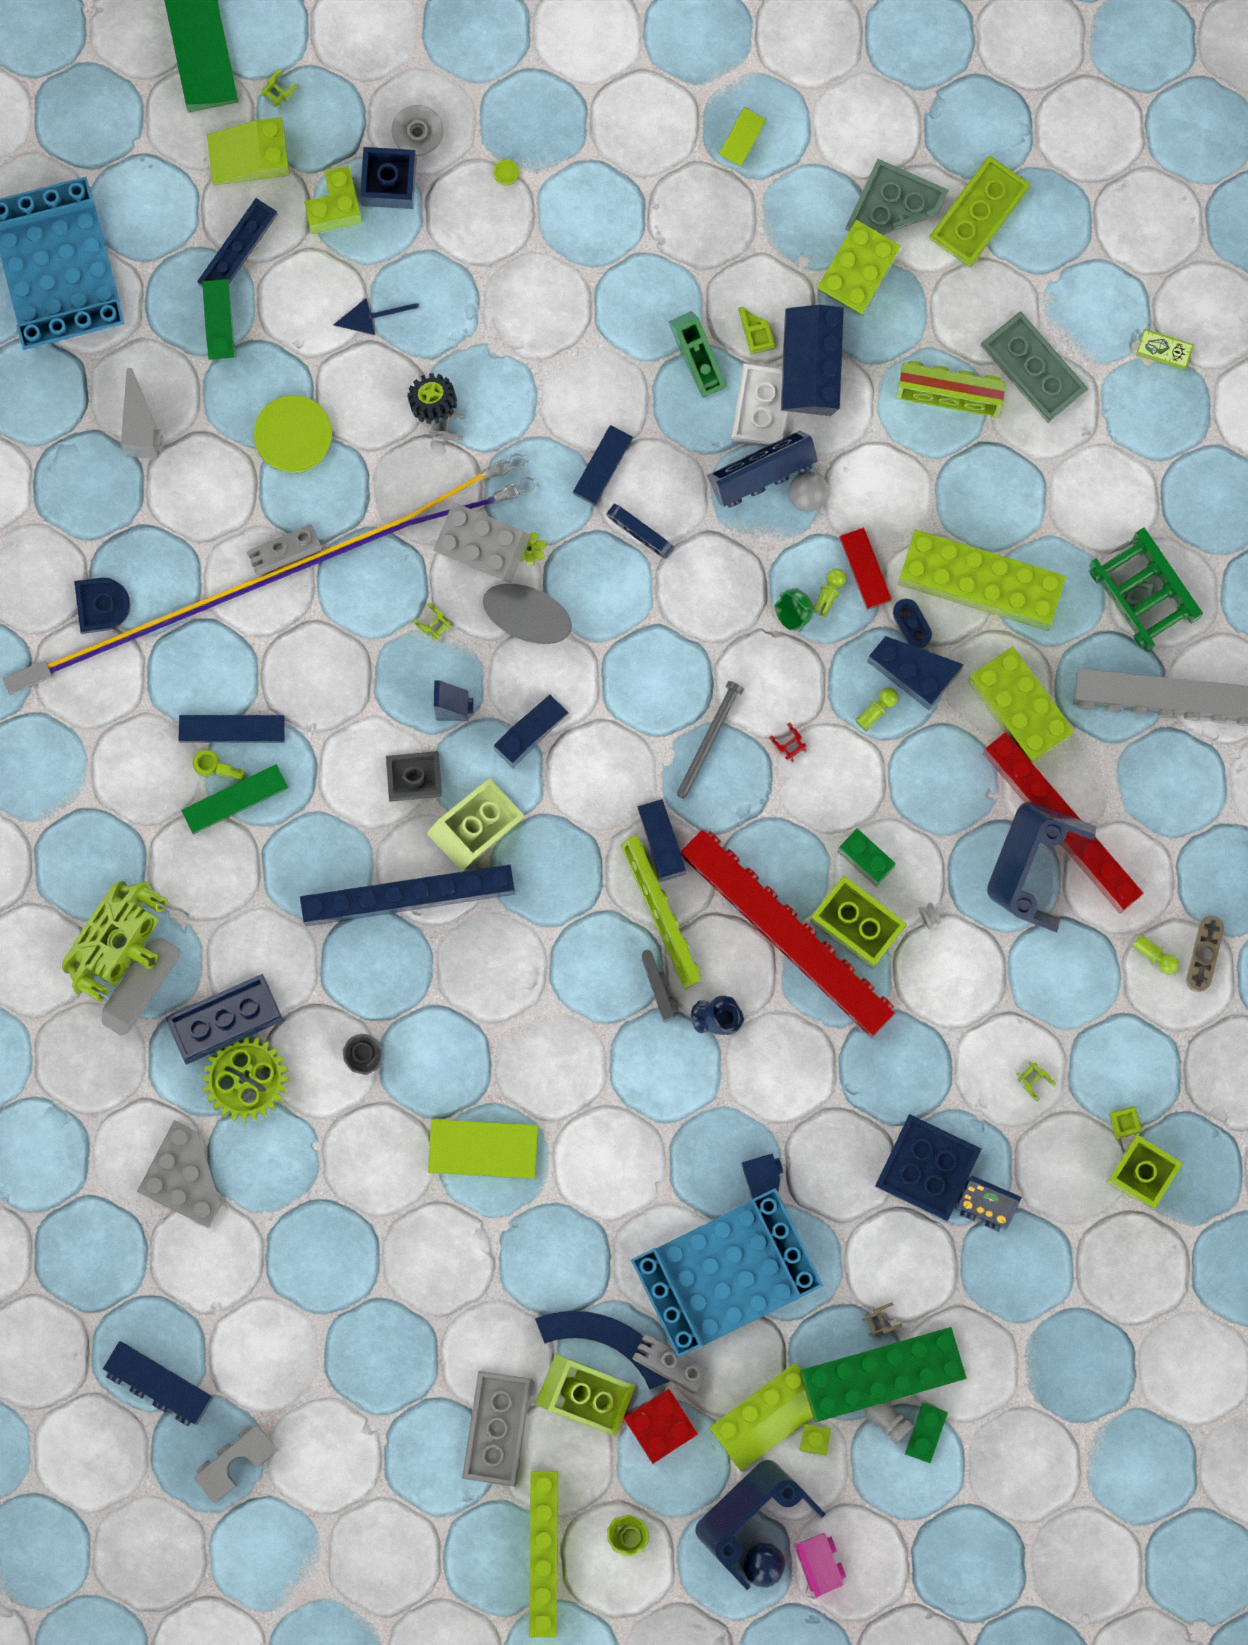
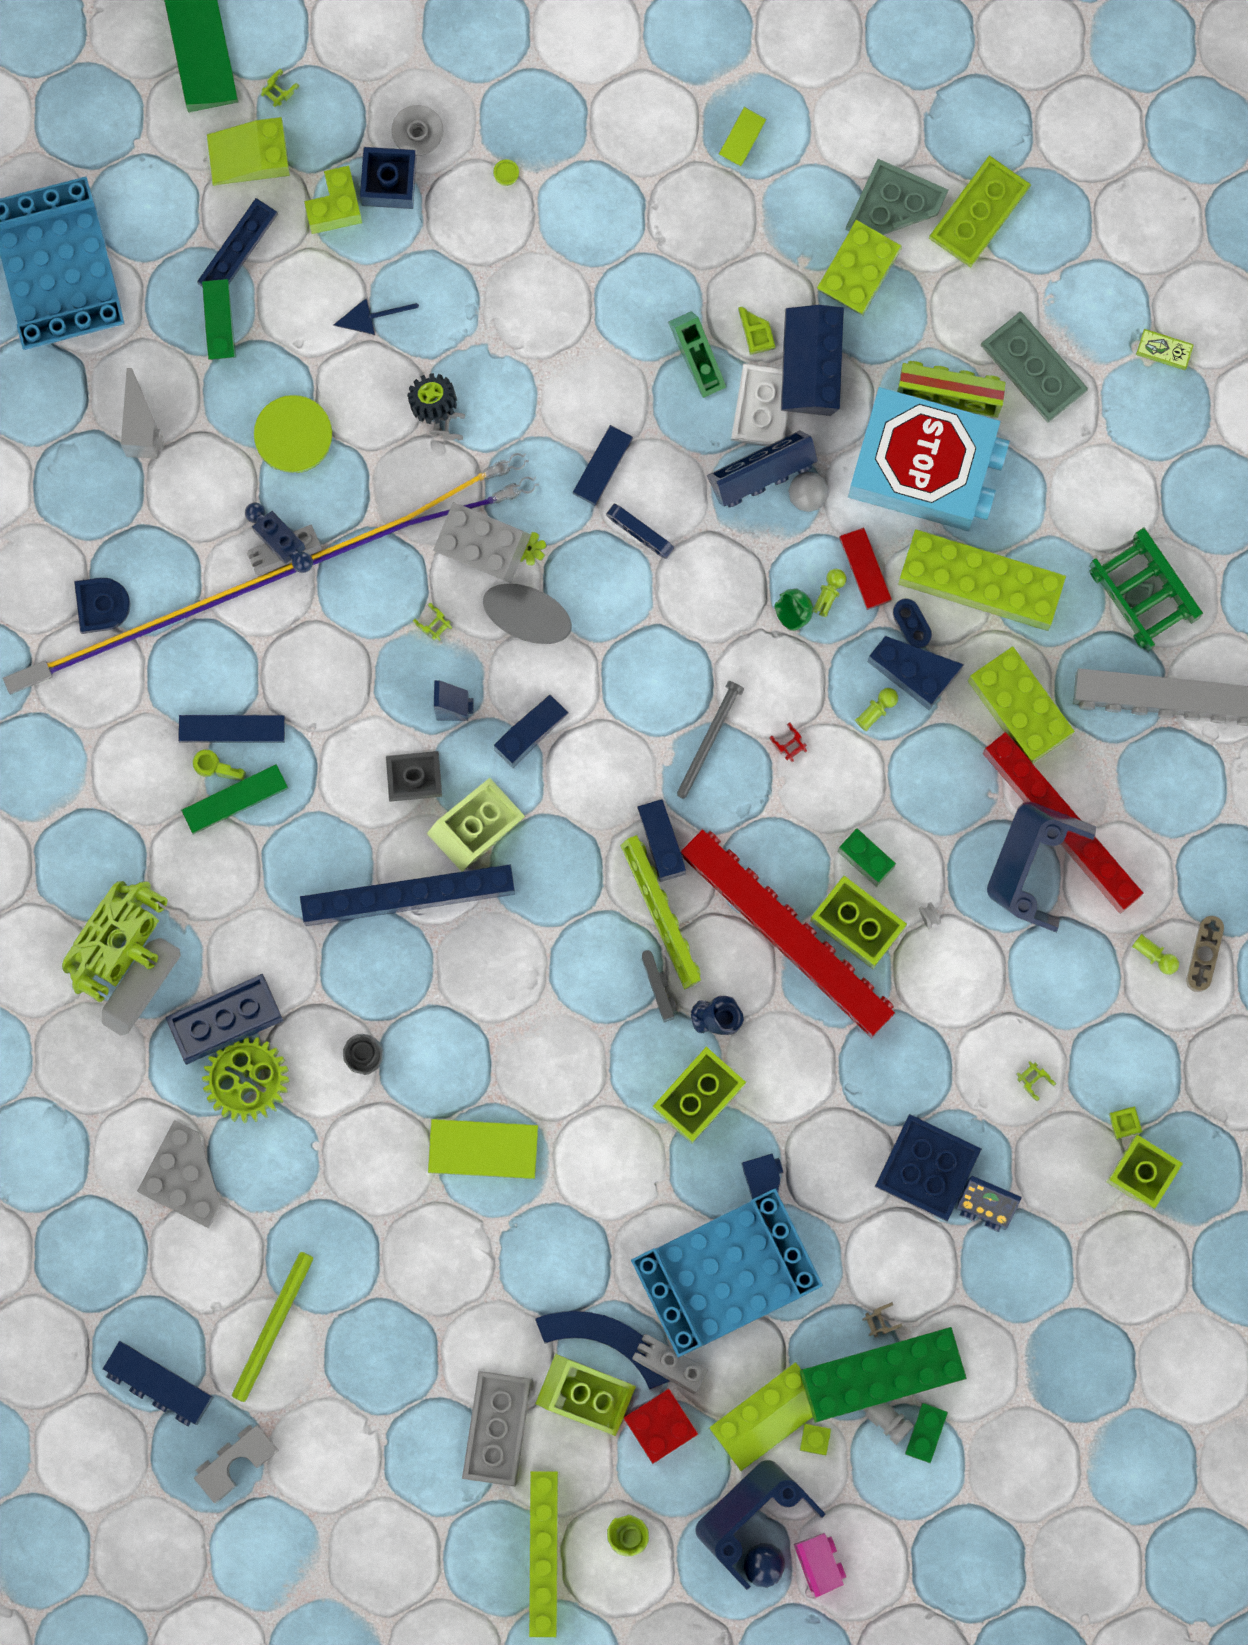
(272, 1326): none -> lime axle
(278, 537): none -> dark blue plate
(699, 1095): none -> lime brick
(927, 460): none -> brick

